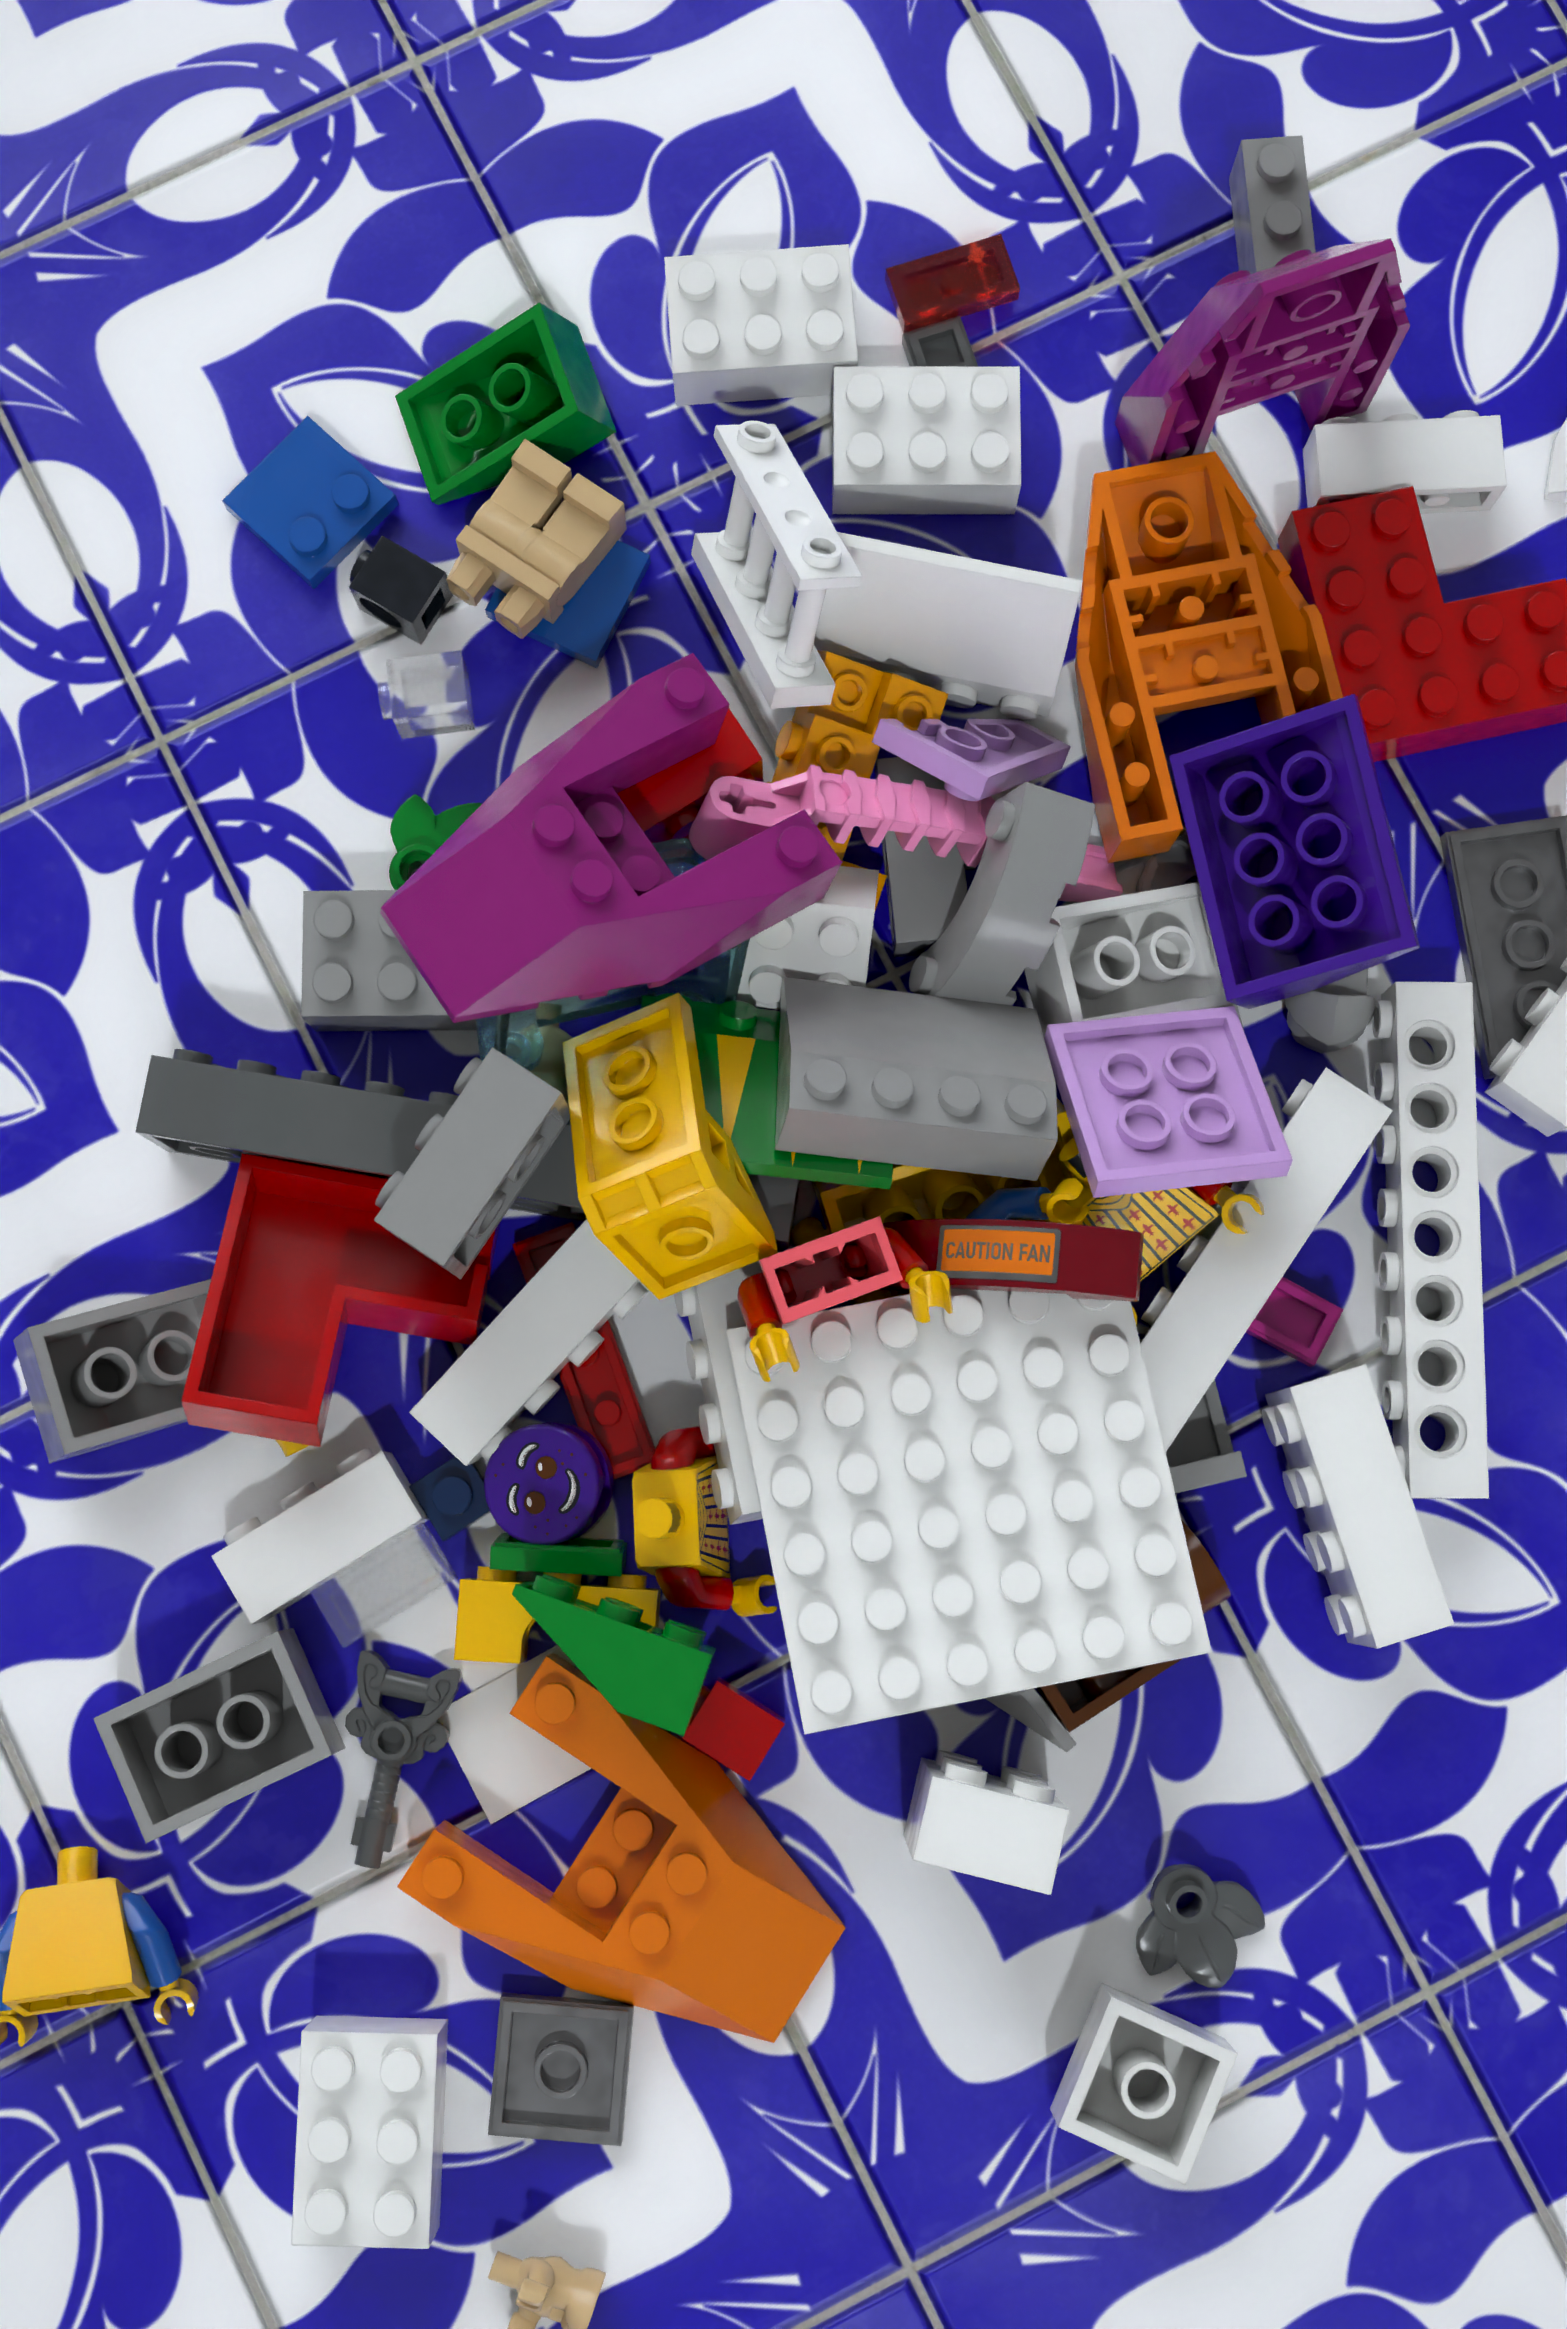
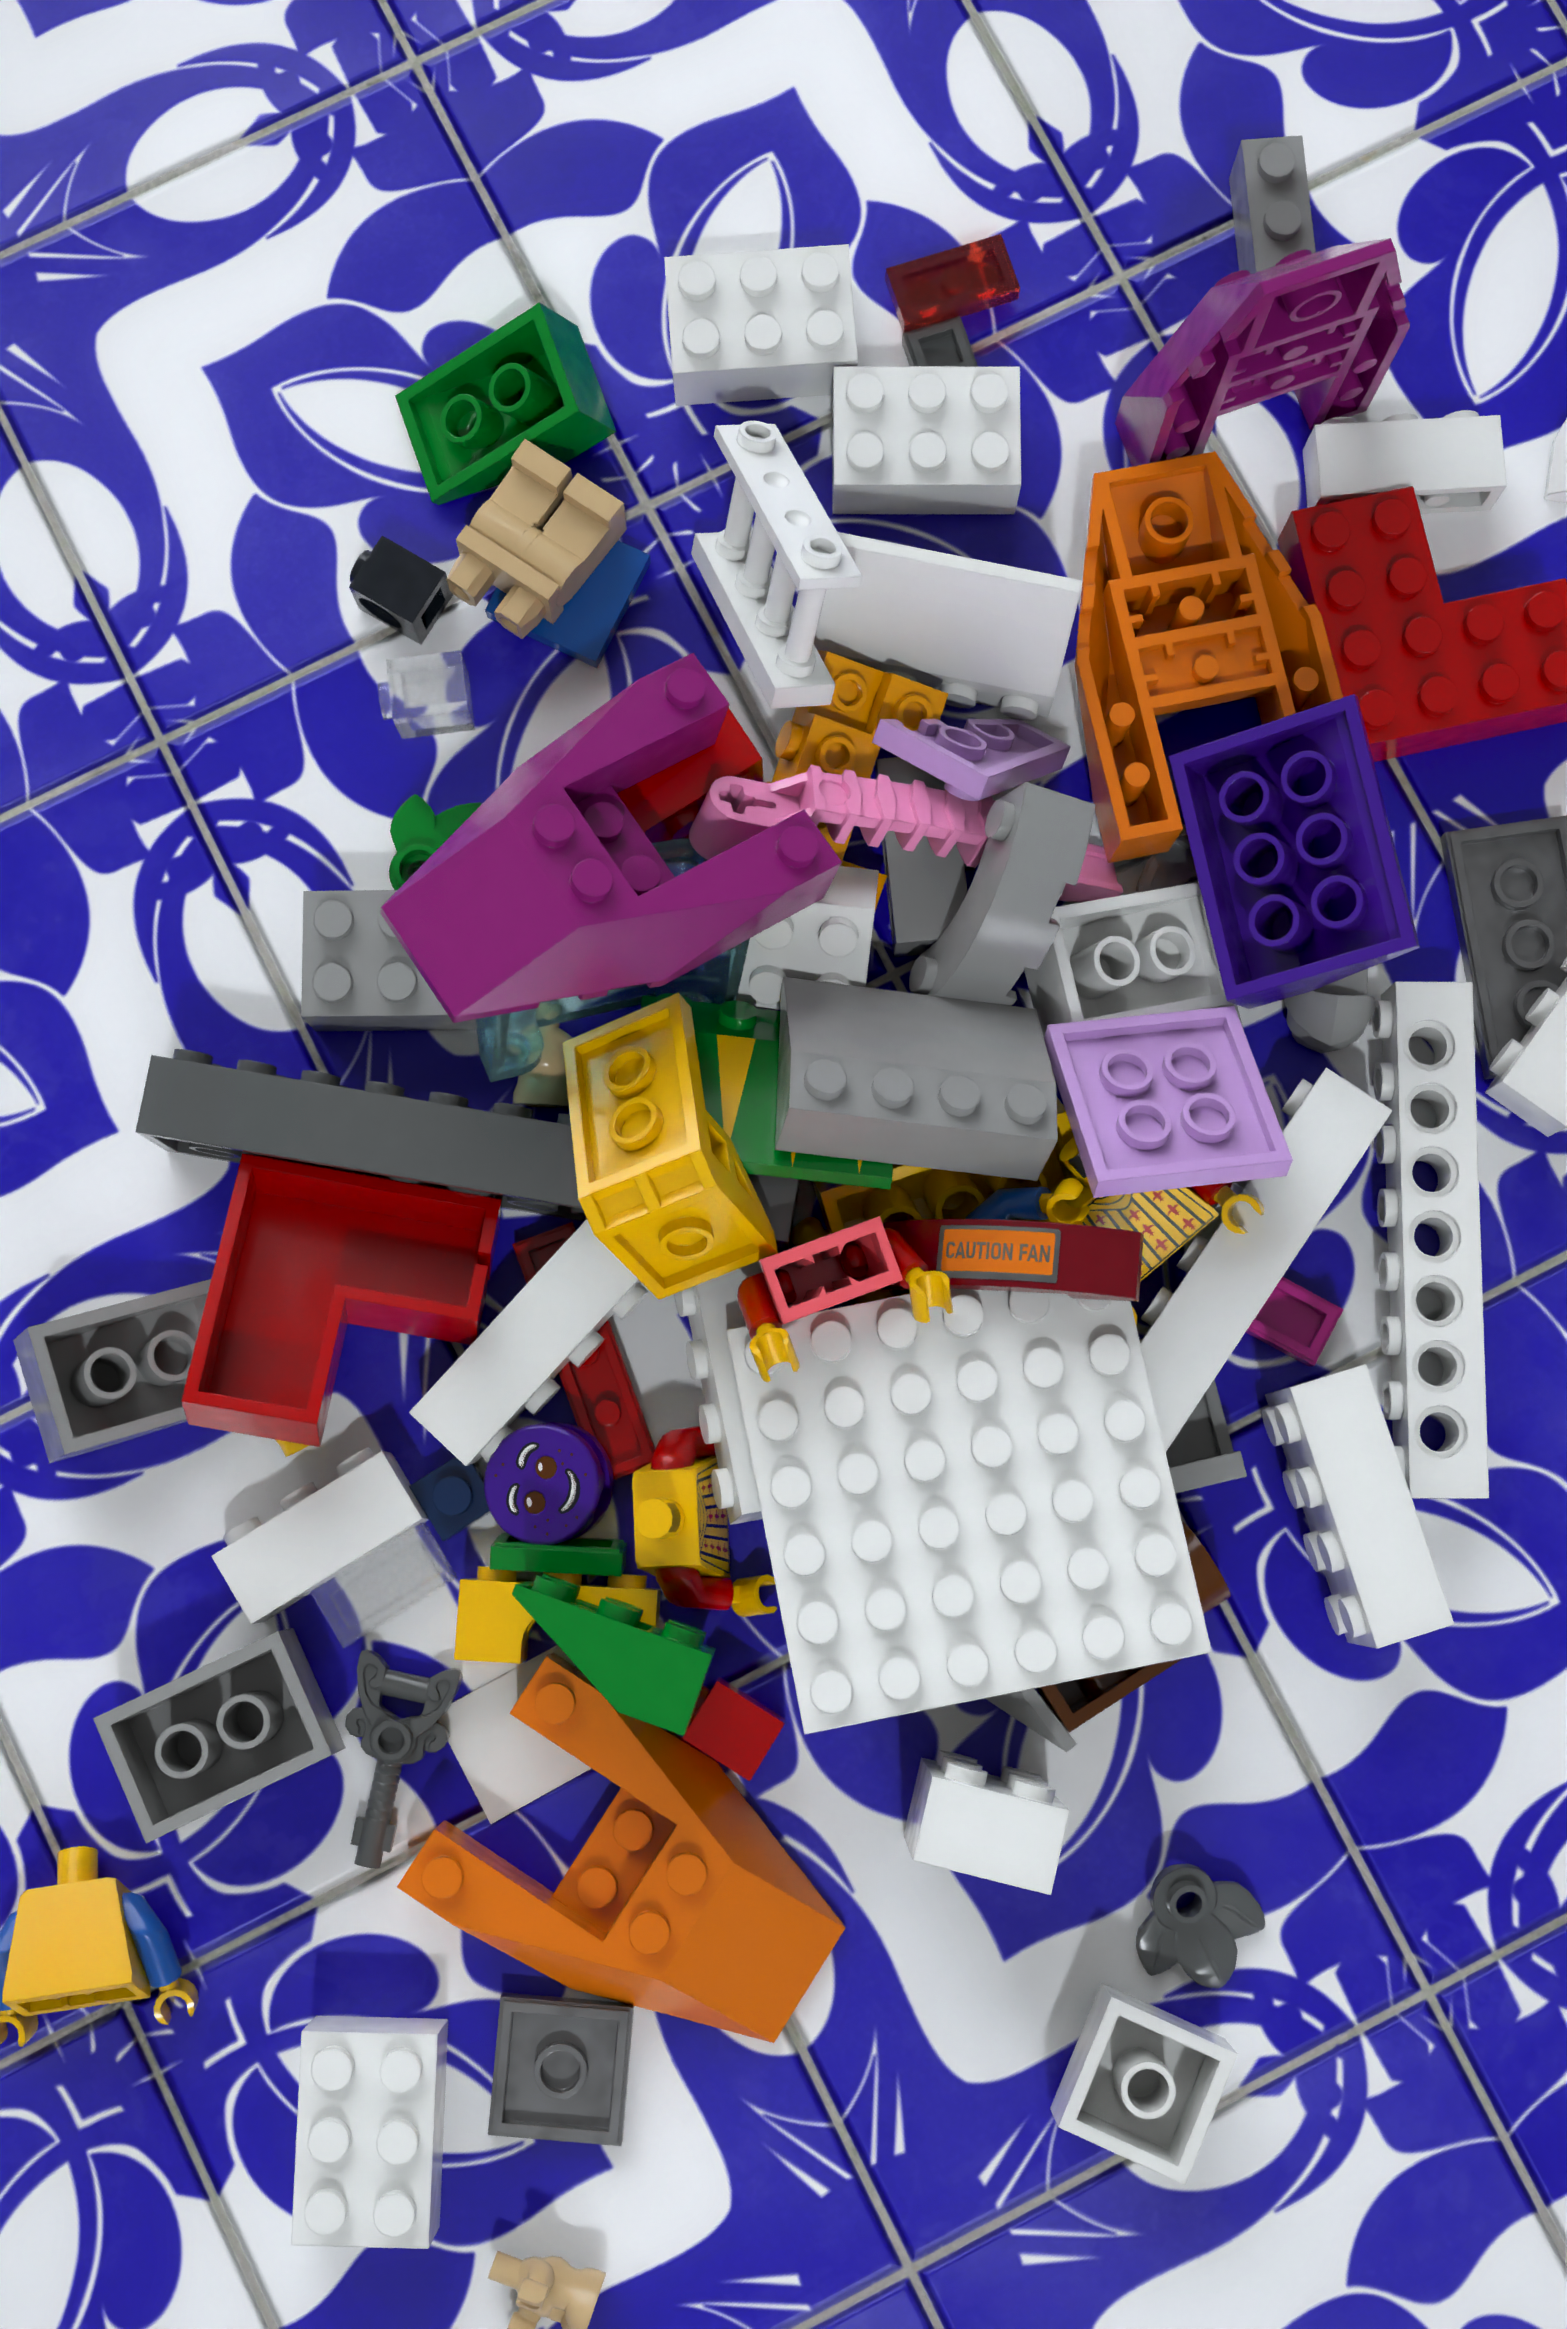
(310, 502): blue plate -> none
(473, 1161): light grey brick -> none

